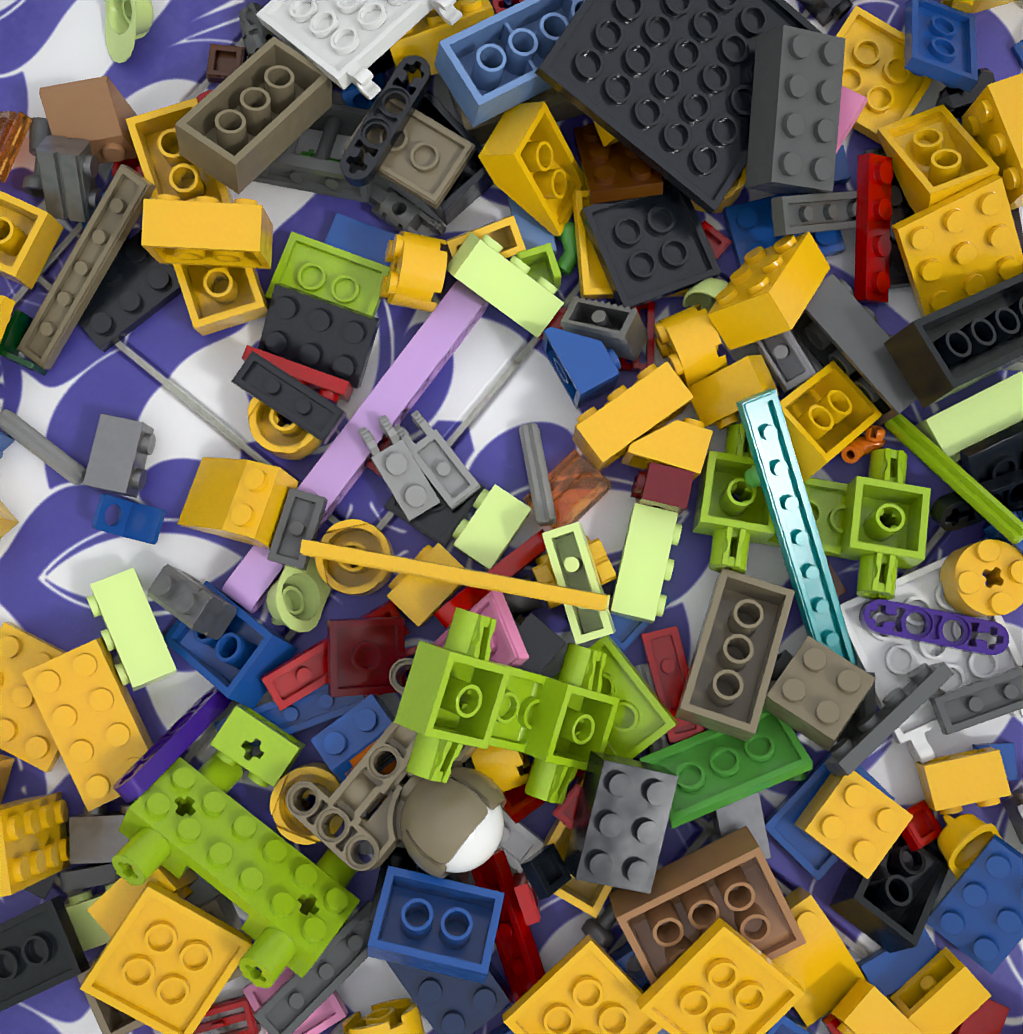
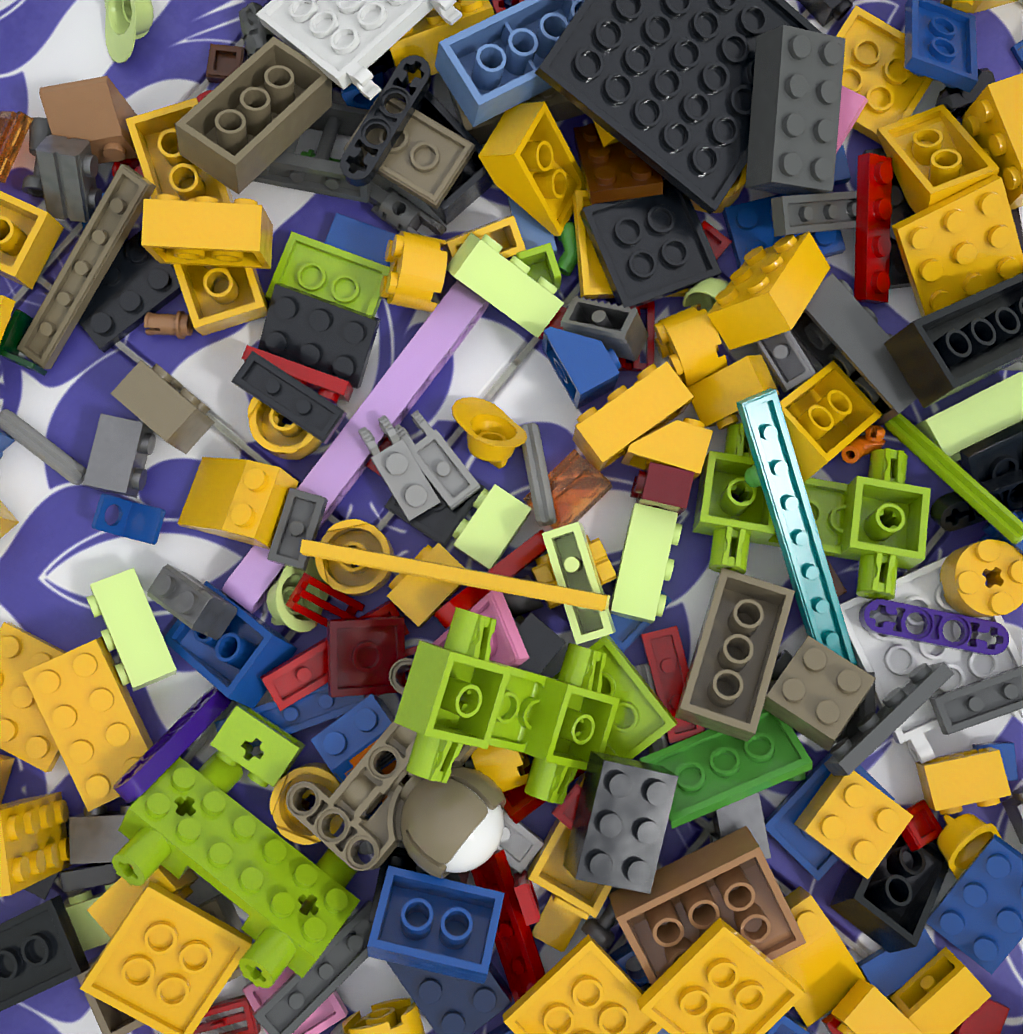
(157, 402): none -> dark tan brick
(168, 324): none -> medium nougat pin
(300, 591): none -> red tile
(489, 430): none -> yellow piece
(546, 871): black plate -> none
(558, 923): none -> yellow bracket

